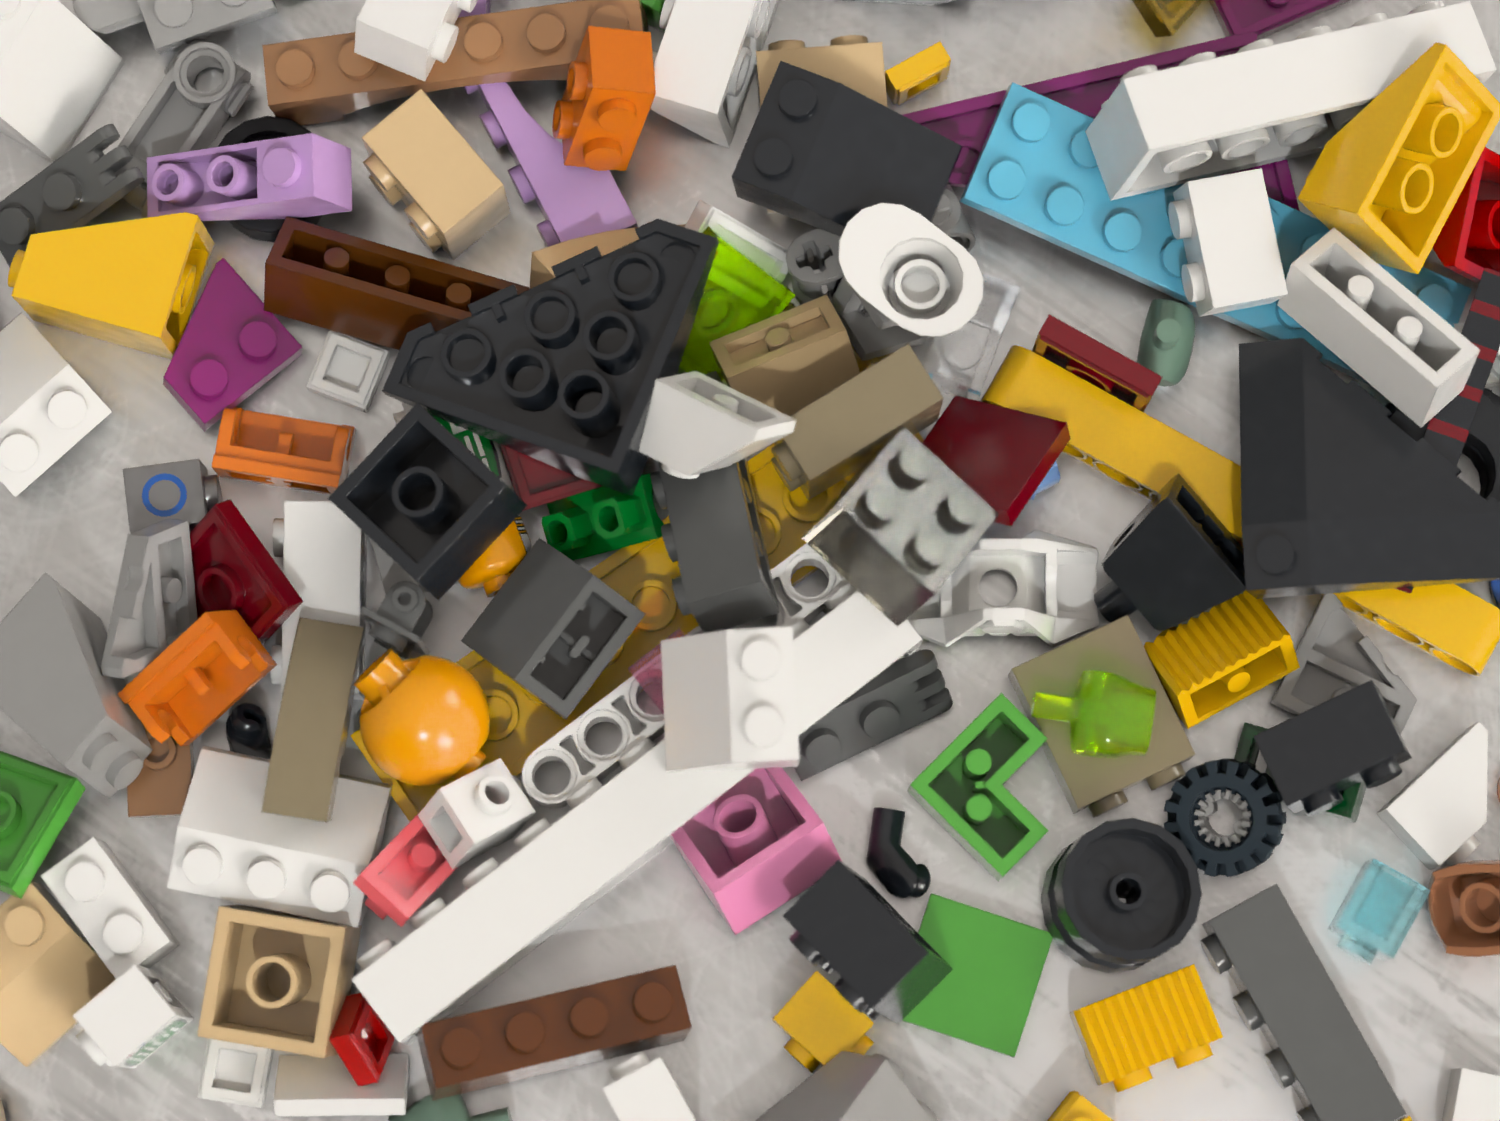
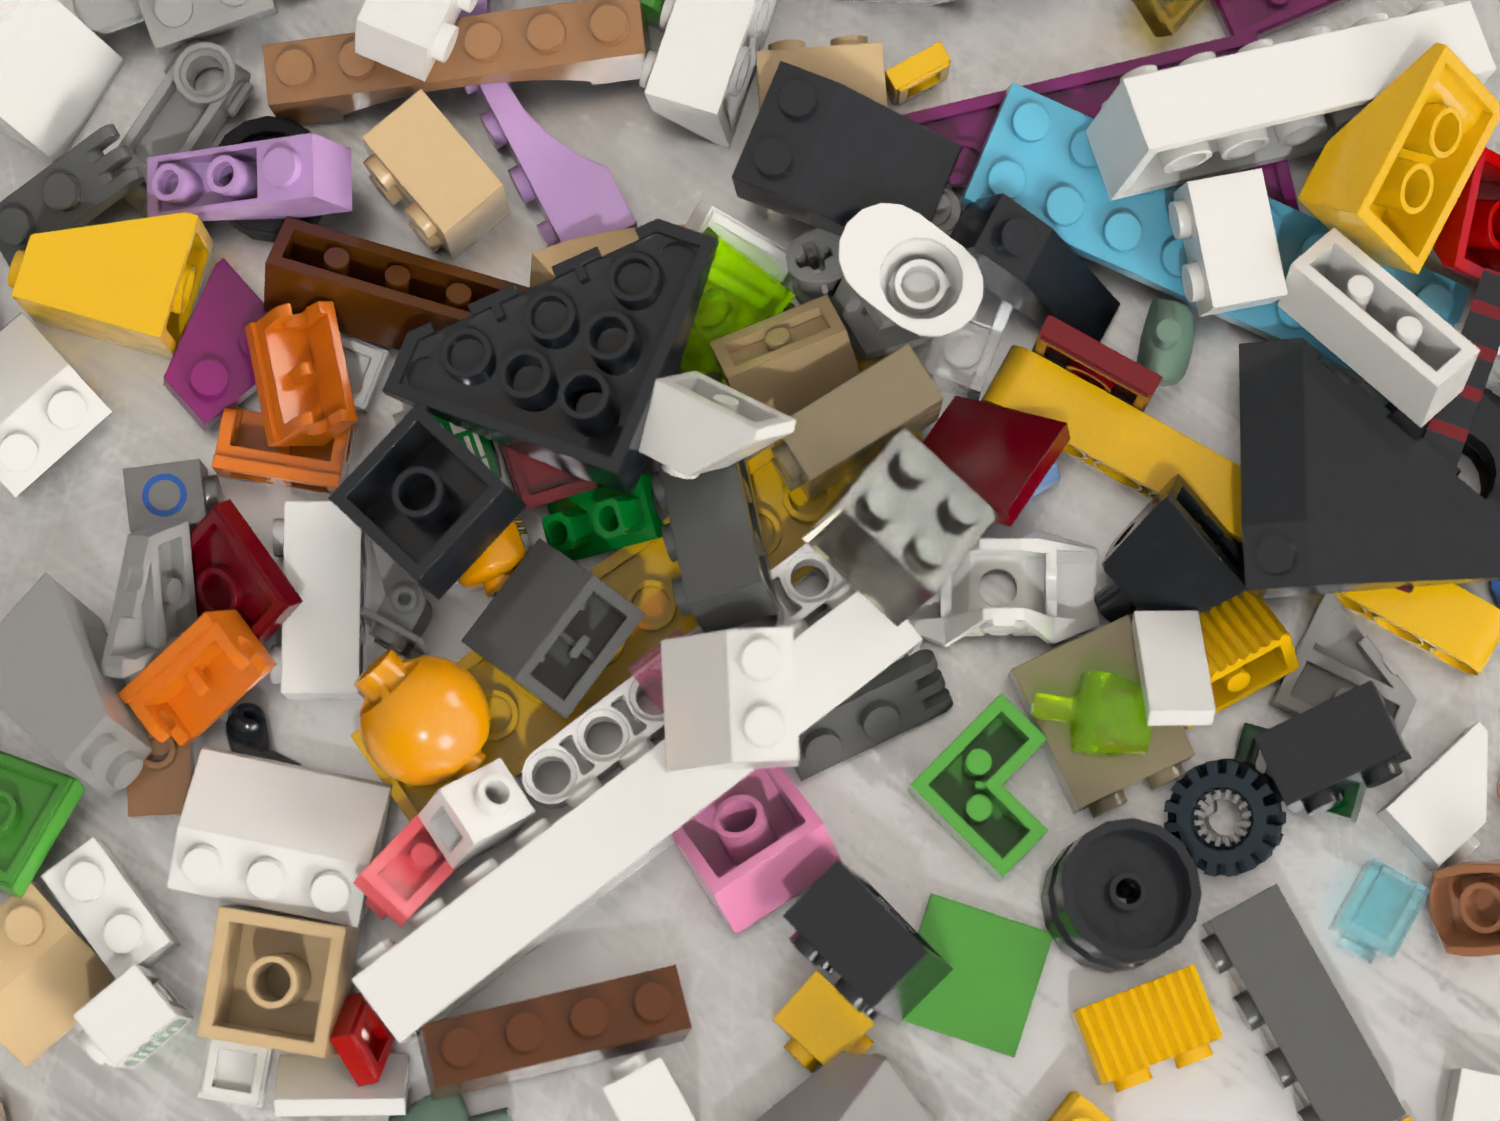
(301, 375): none -> orange hinge
(313, 720): dark tan slope -> none
(606, 99): orange brick -> none
(890, 861): black arm -> none
(1033, 266): none -> black slope
(1173, 668): none -> white tile

